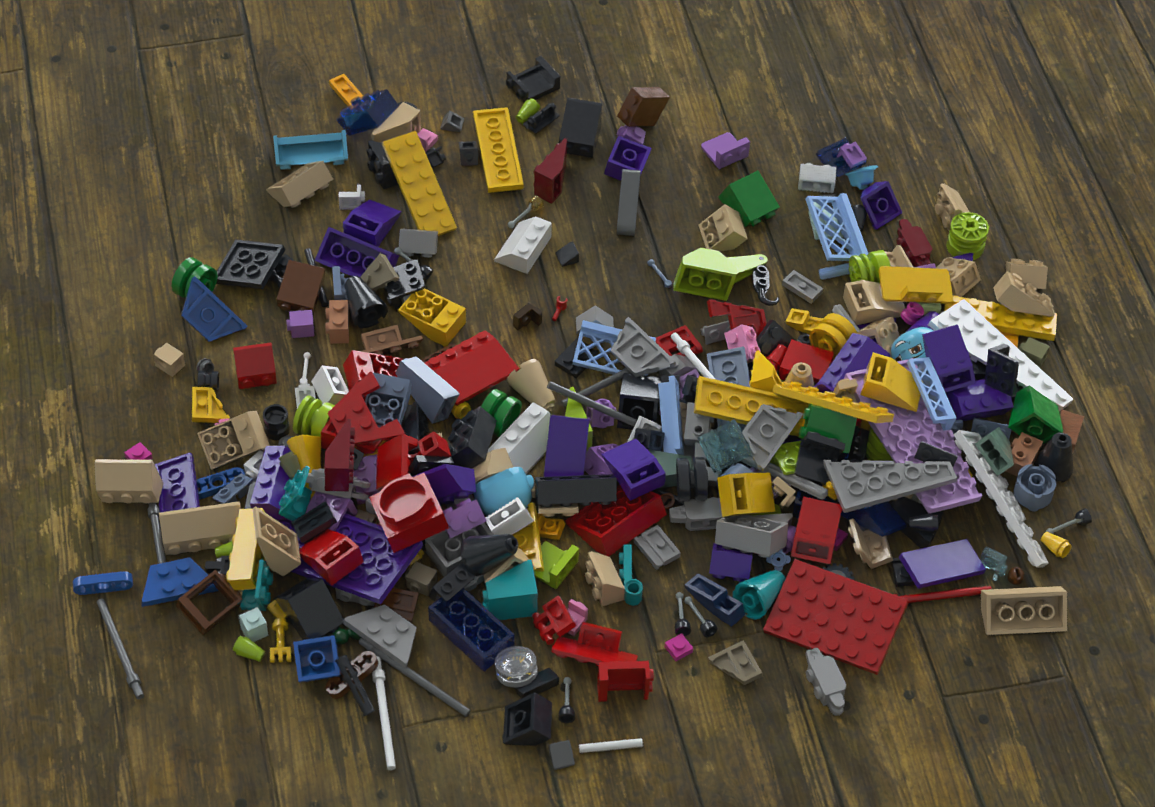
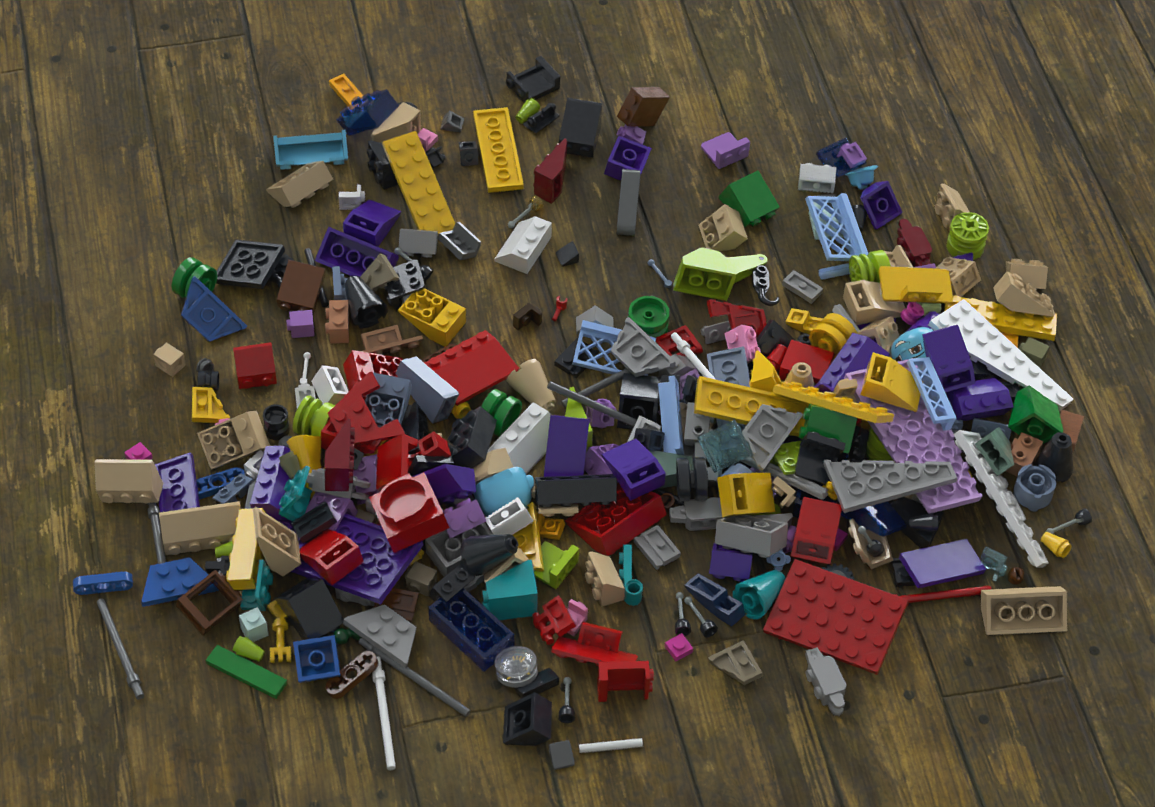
(246, 671): none -> green tile
(343, 662): black pin -> none
(460, 242): none -> dark grey bracket
(650, 315): none -> green wheel
(873, 546): none -> black hinge
(931, 453): black hinge -> none
(1001, 370): black bracket -> none

